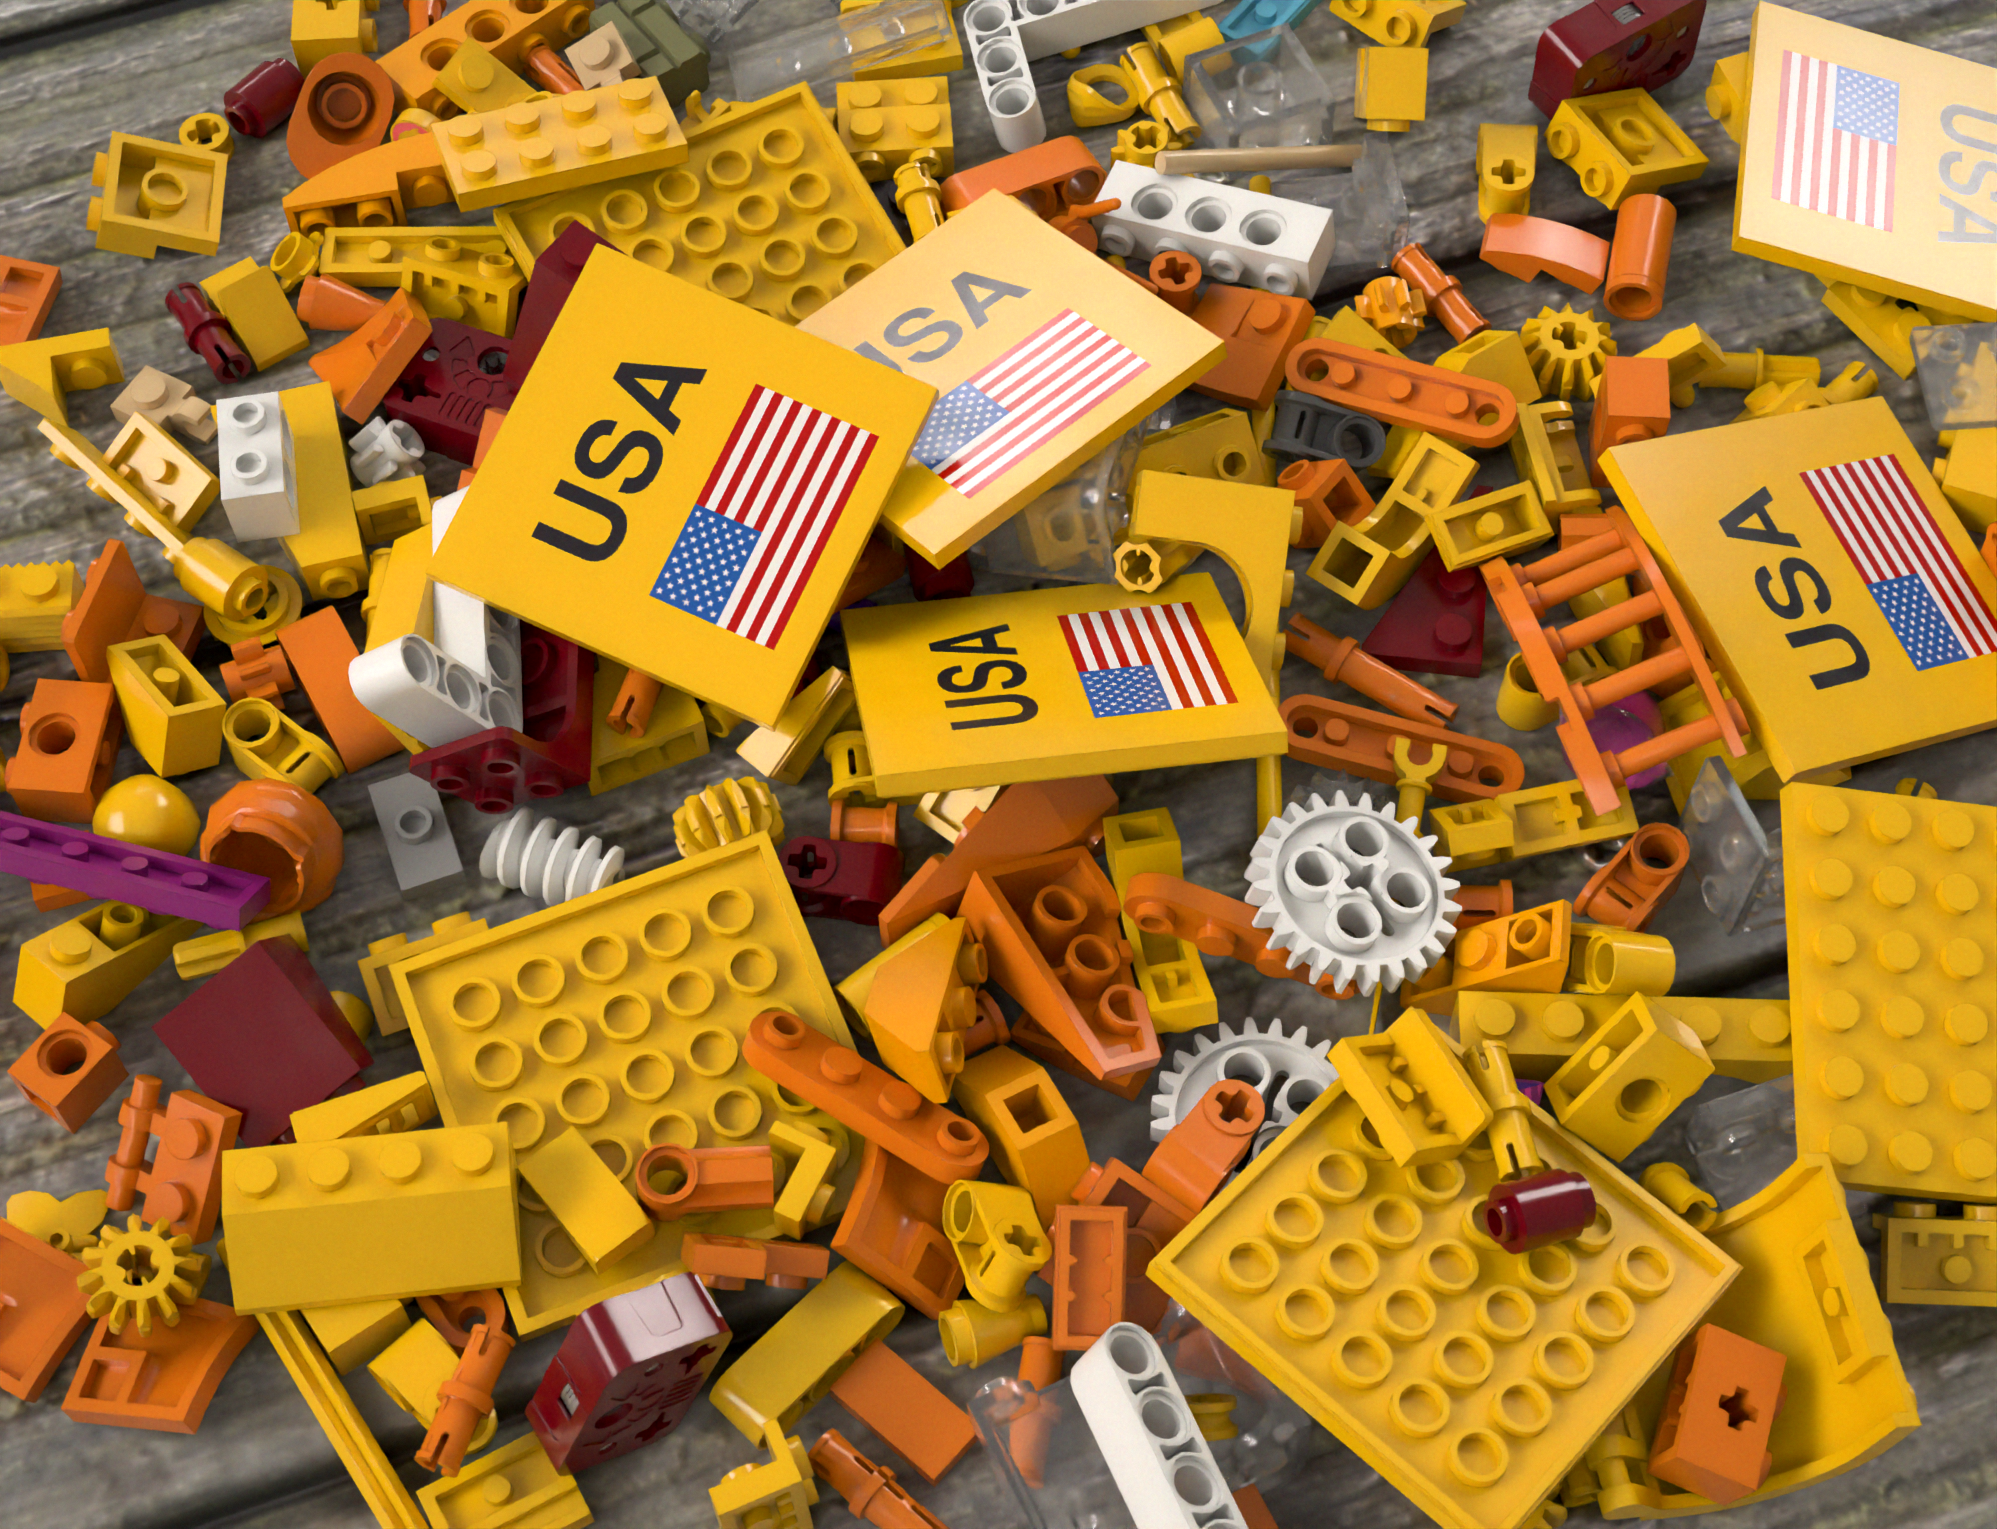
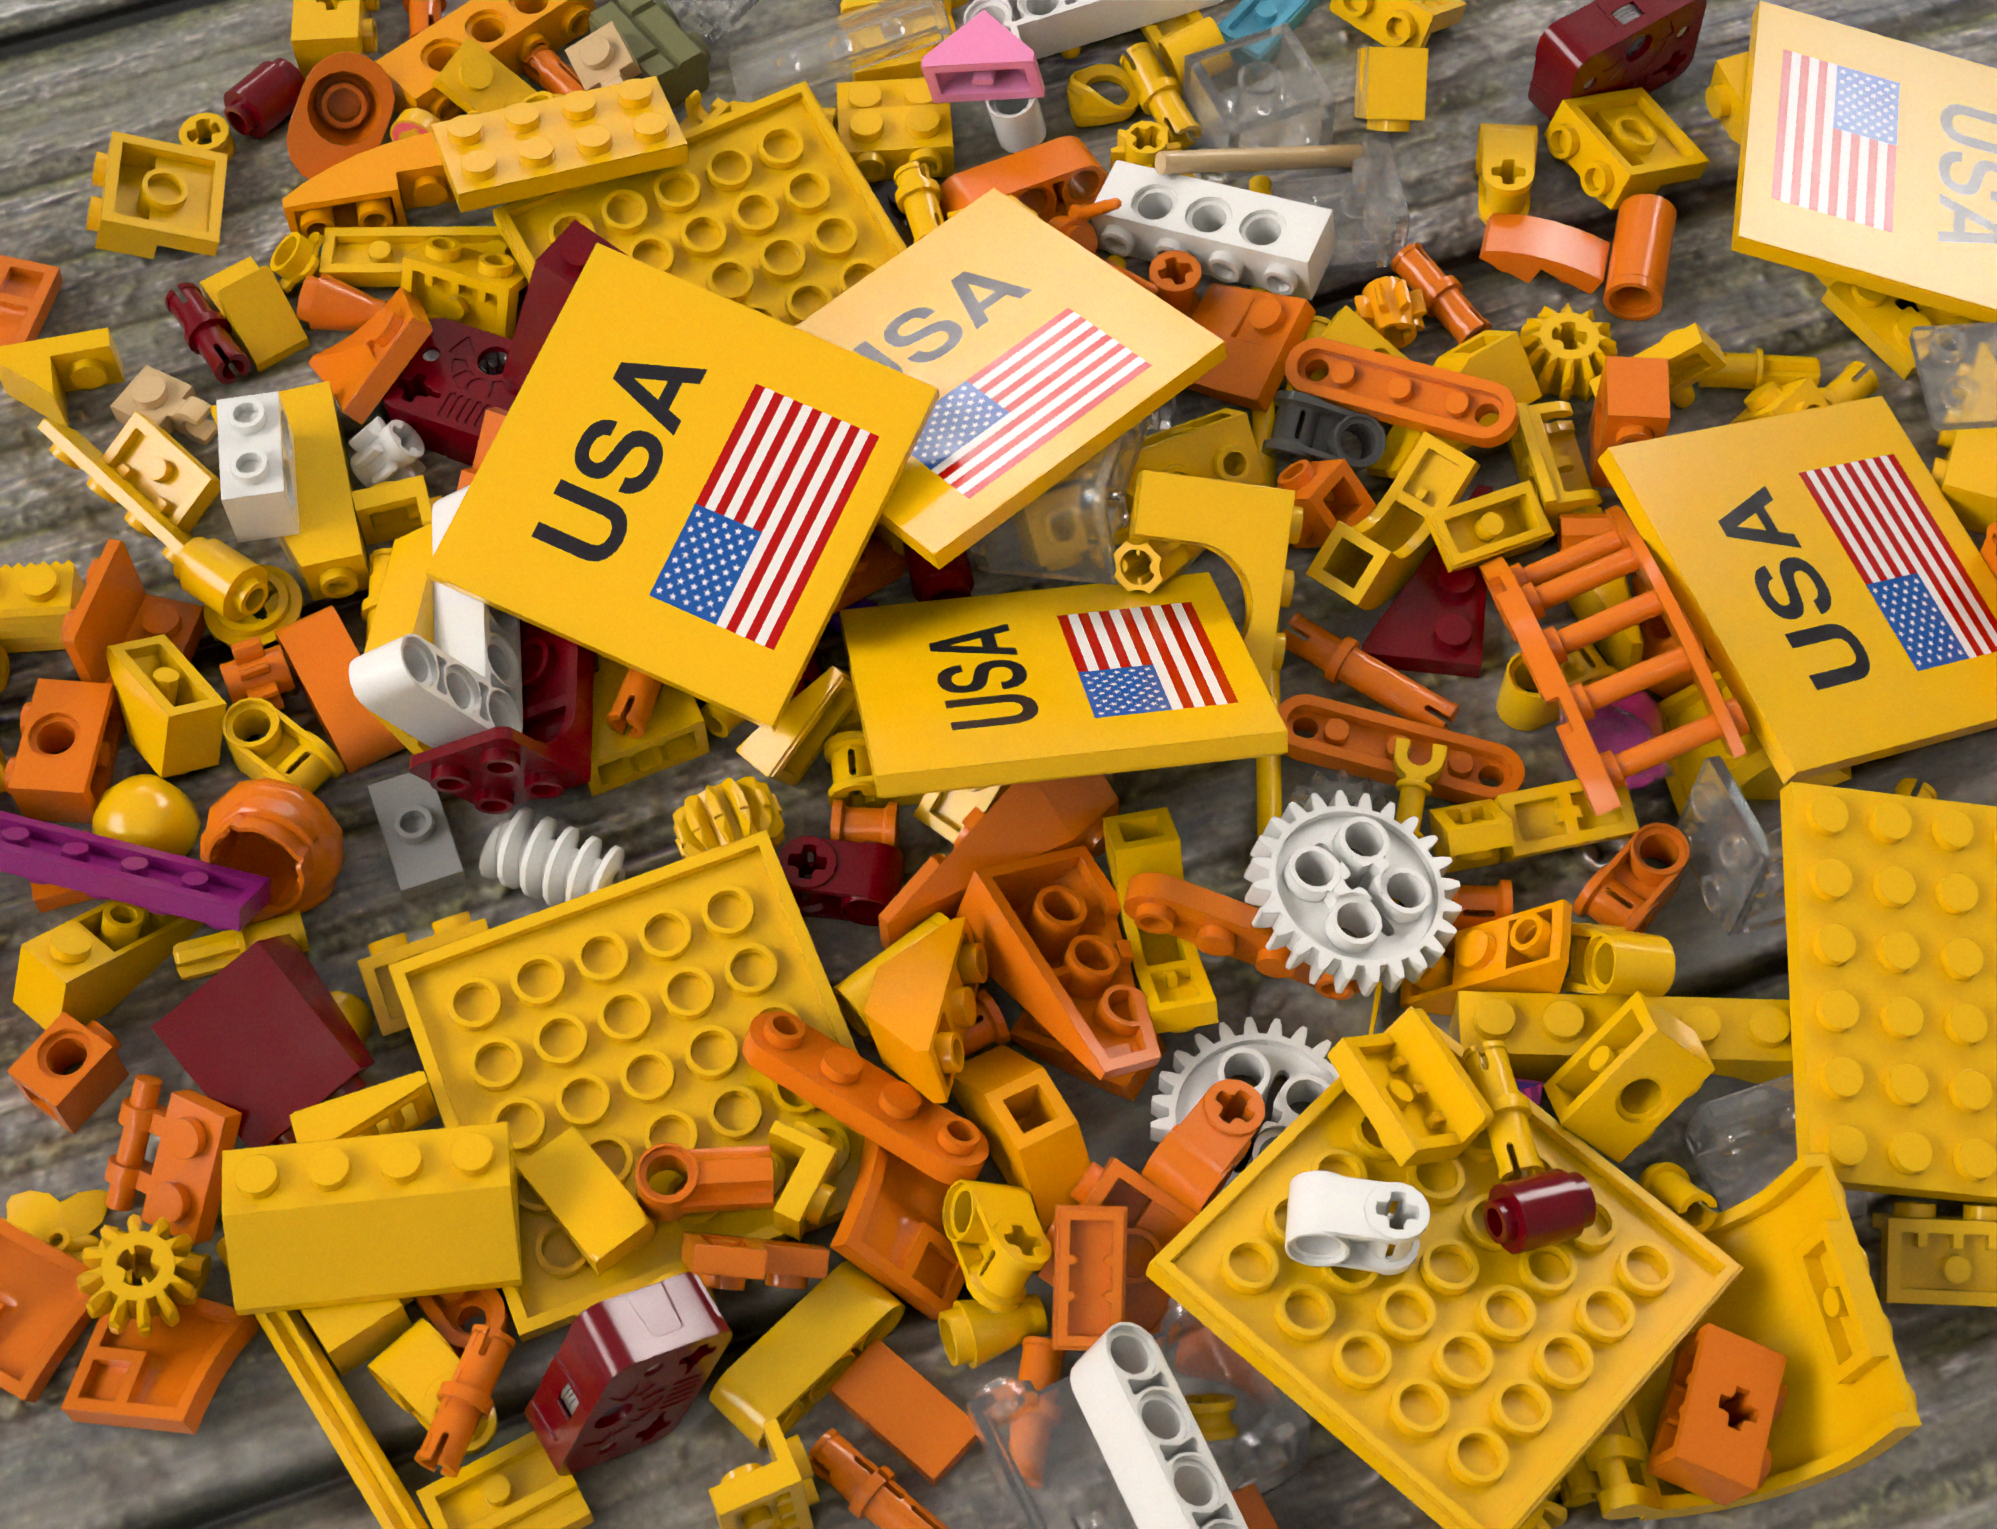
(982, 64): none -> bright pink slope
(1349, 1225): none -> white piece

